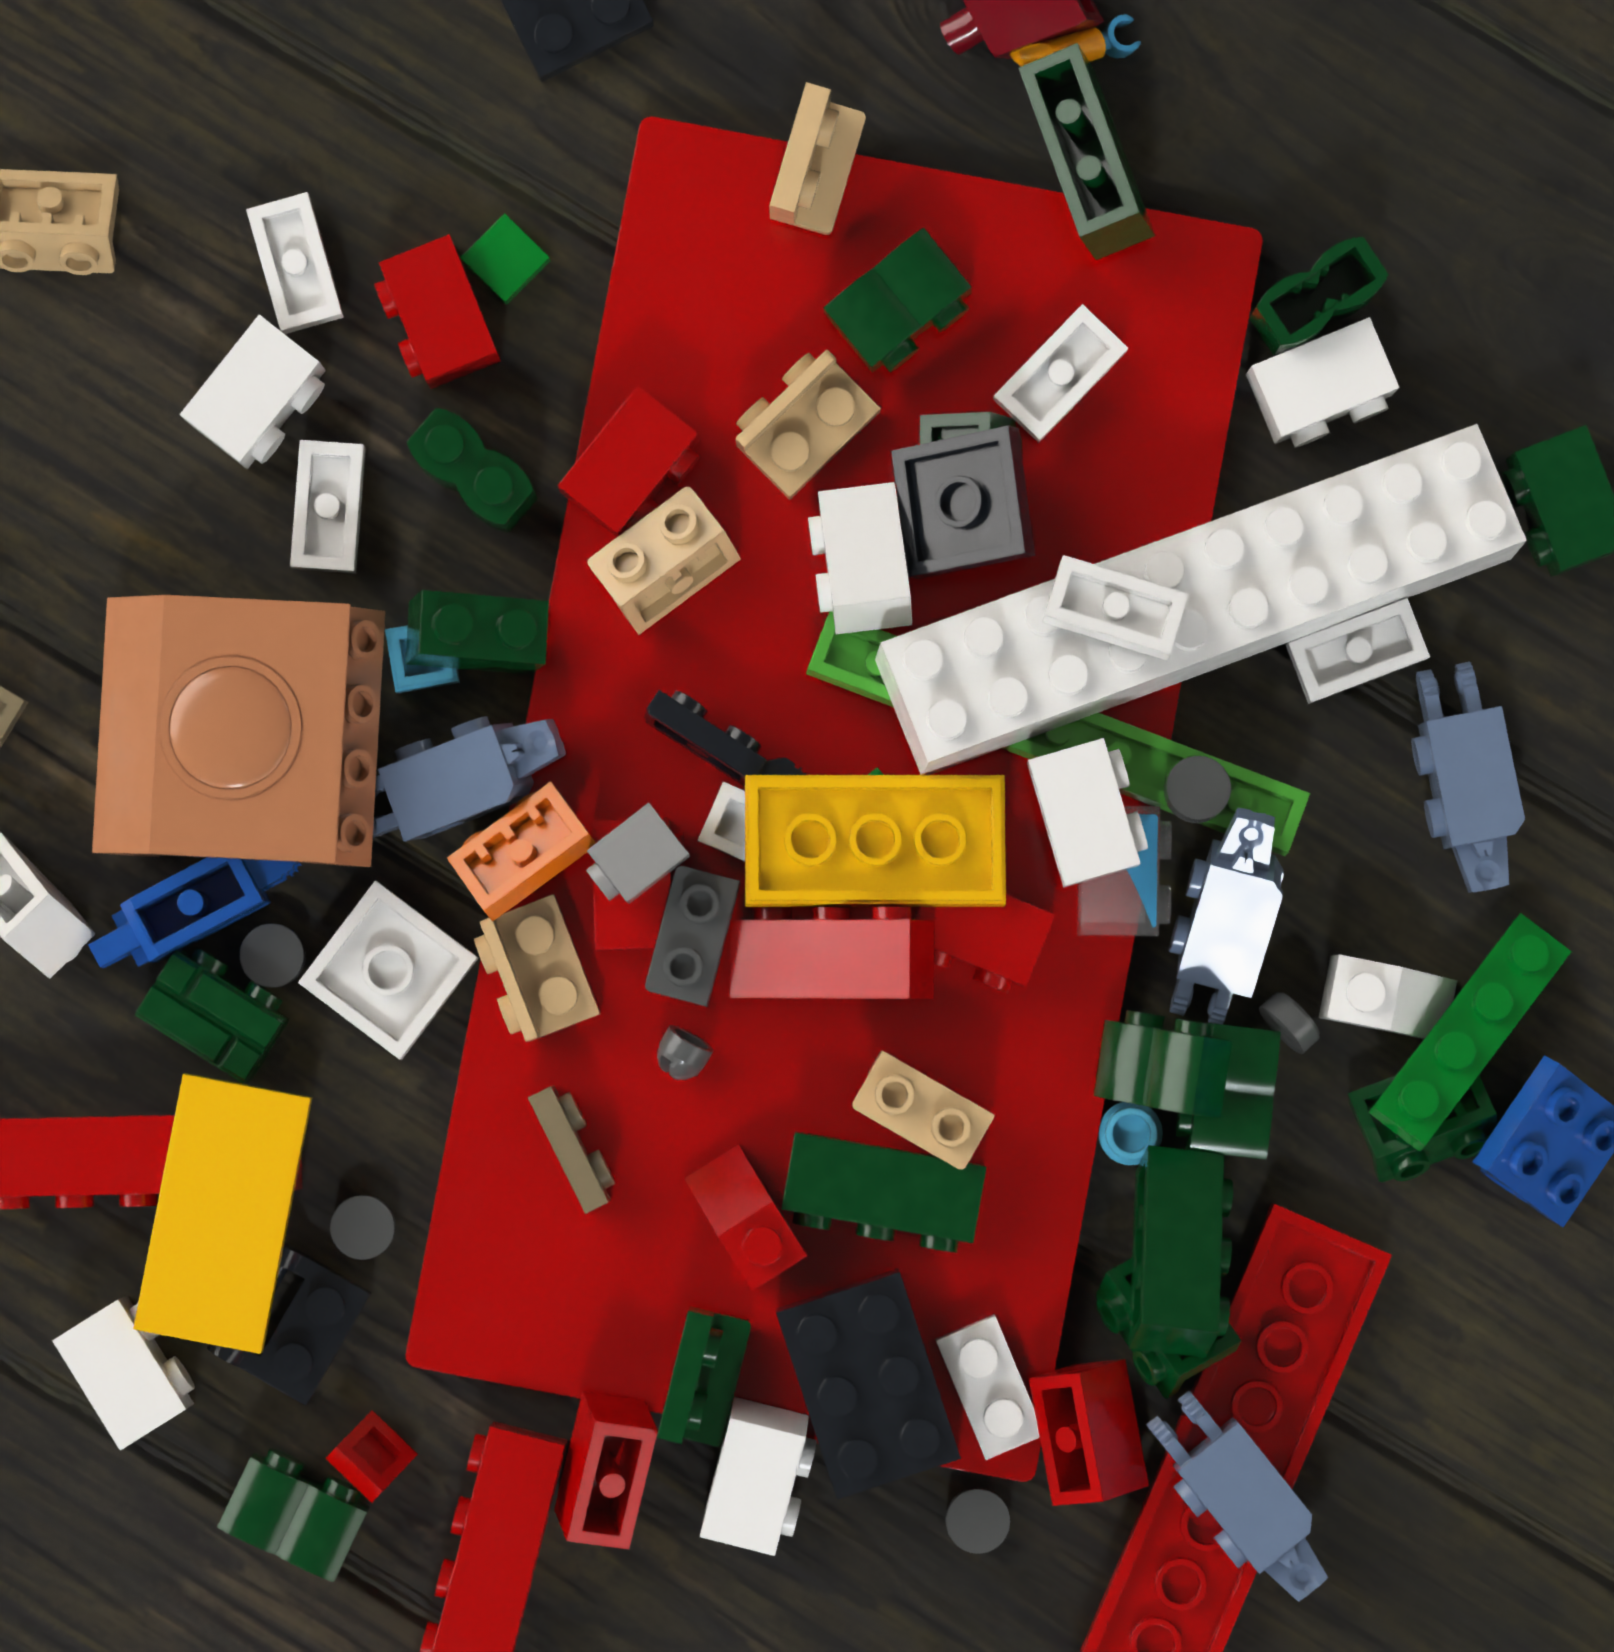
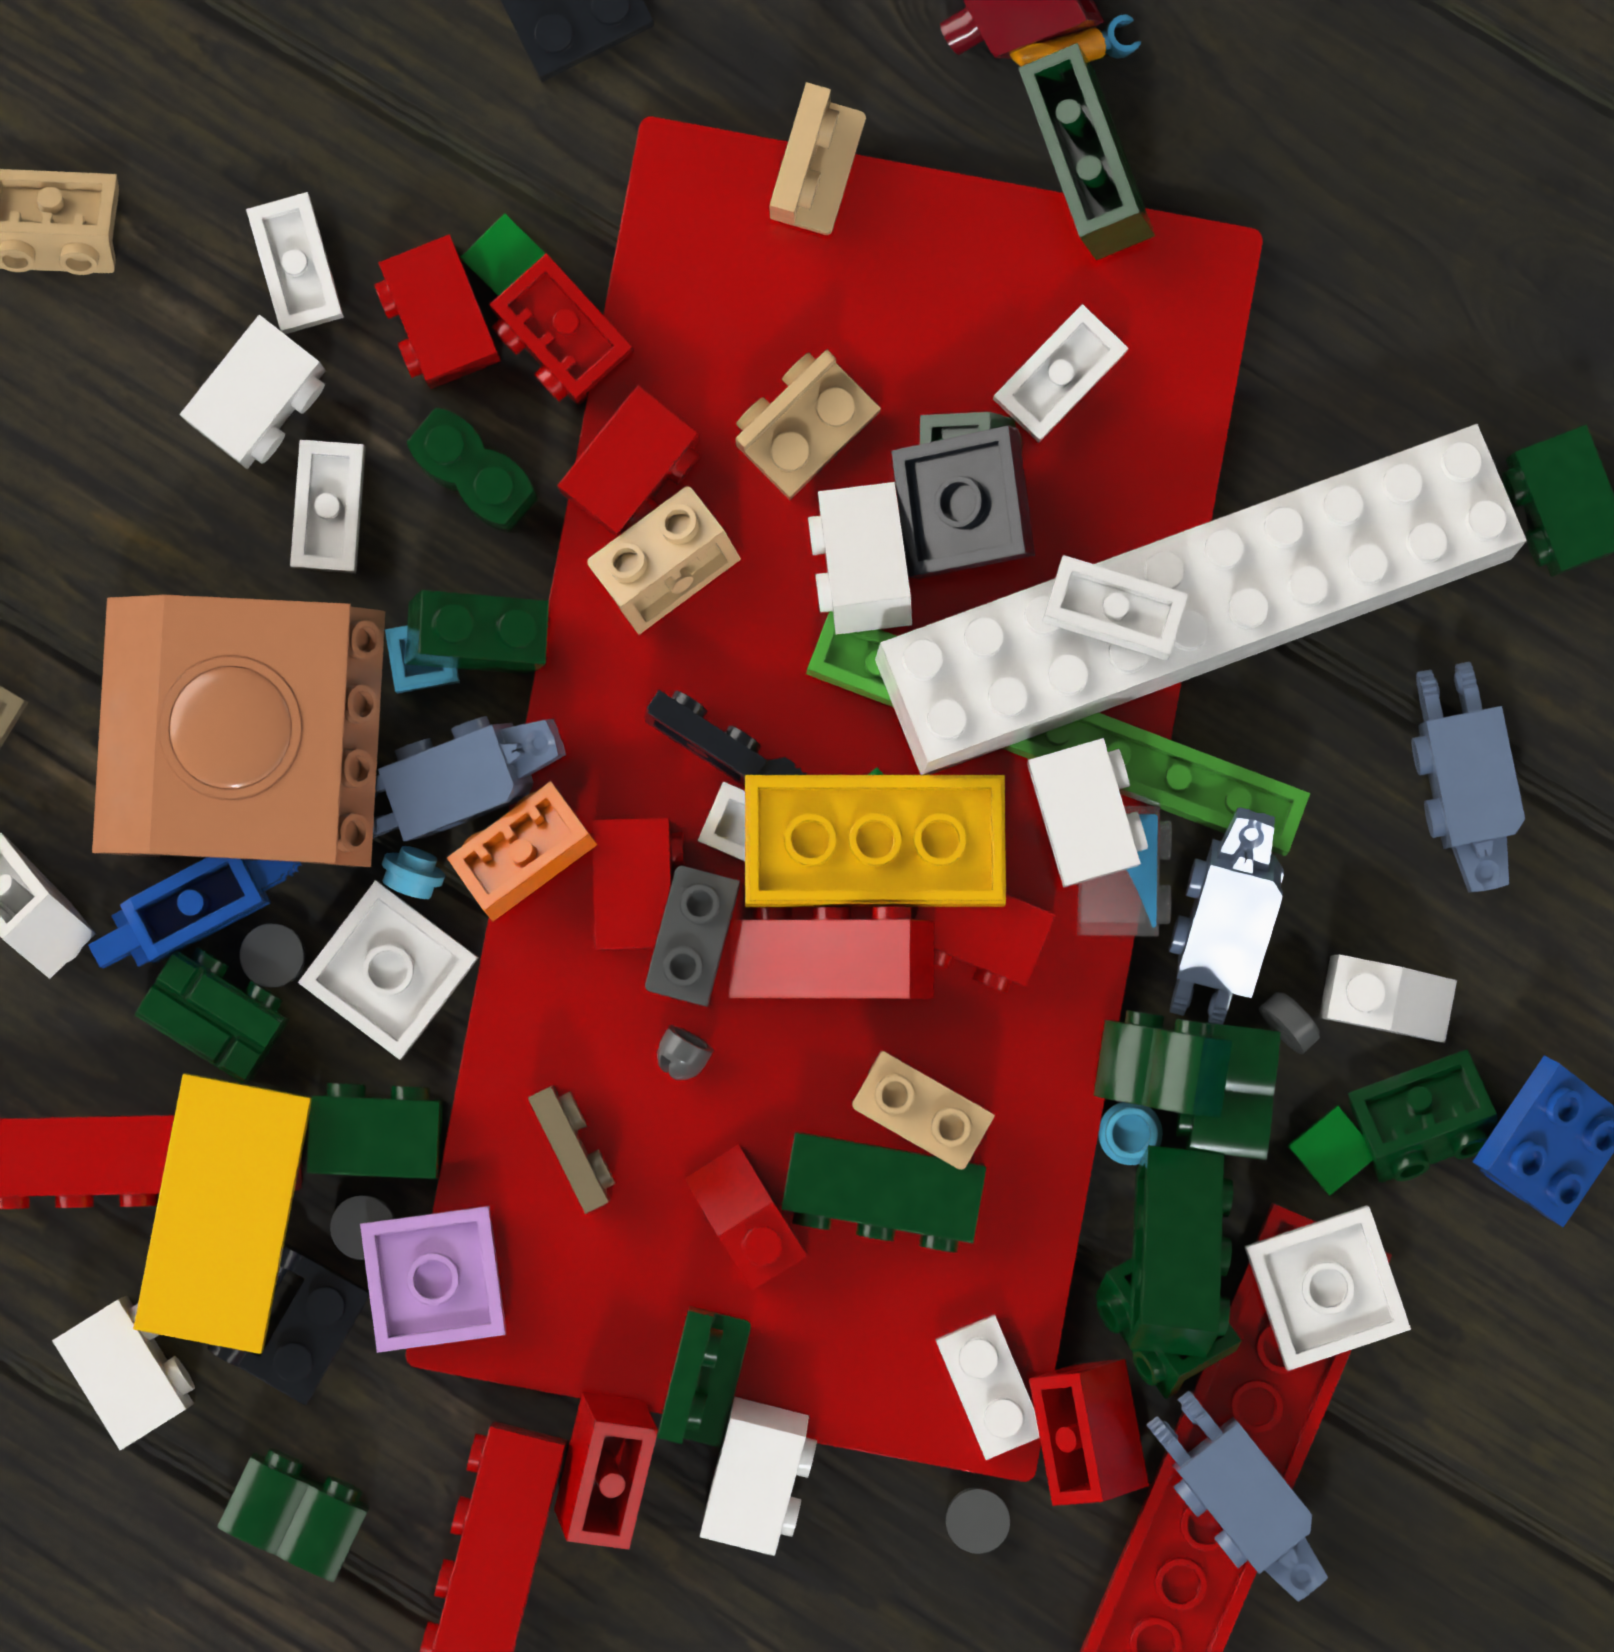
(371, 1456): red plate -> none
(375, 1134): none -> dark green brick
(412, 872): none -> medium azure plate
(433, 1279): none -> lavender plate
(537, 969): tan bracket -> none
(559, 330): none -> red bracket
(635, 855): light grey brick -> none
(867, 1383): black brick -> none
(899, 302): dark green brick -> none
(1197, 789): dark grey tile -> none
(1323, 382): white brick -> none
(1327, 1287): none -> white plate
(1331, 1150): none -> green tile
(1333, 289): dark green brick -> none
(1357, 650): white plate -> none
(1469, 1032): green plate -> none

